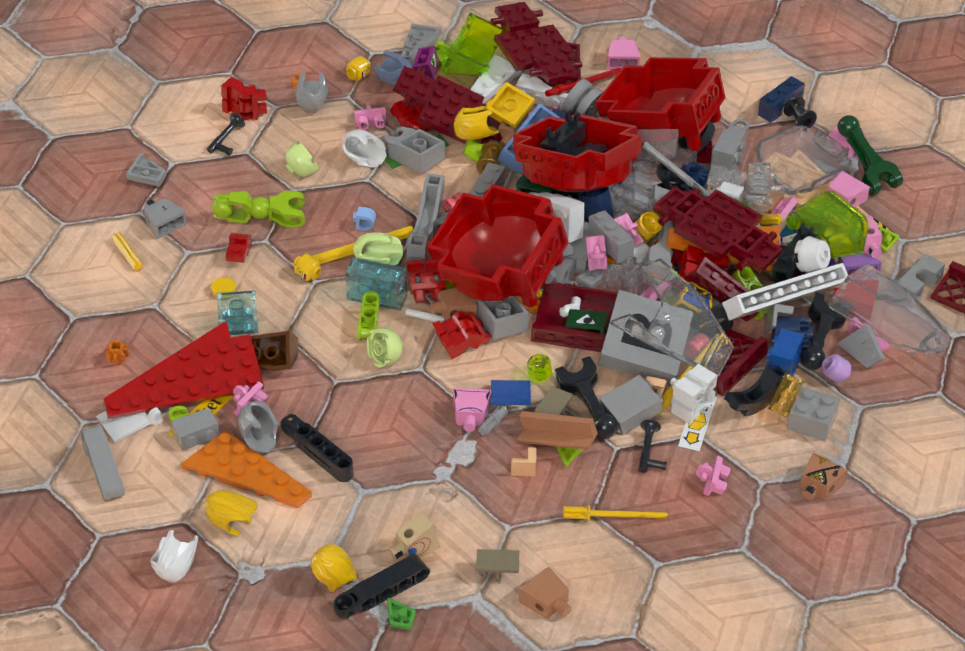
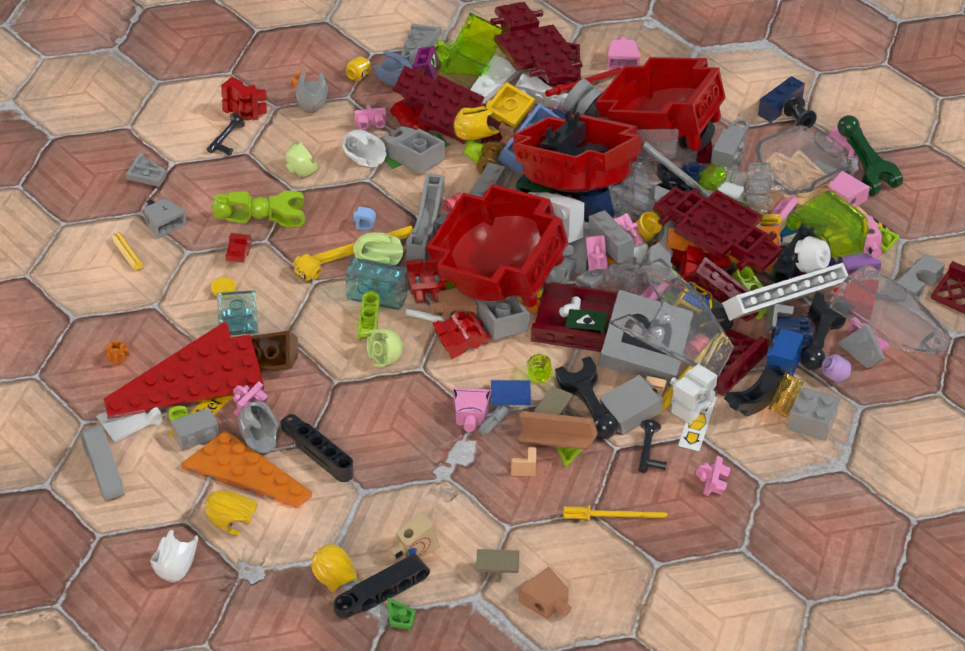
(712, 177): none -> clear neon green head
(821, 478): nougat torso -> none

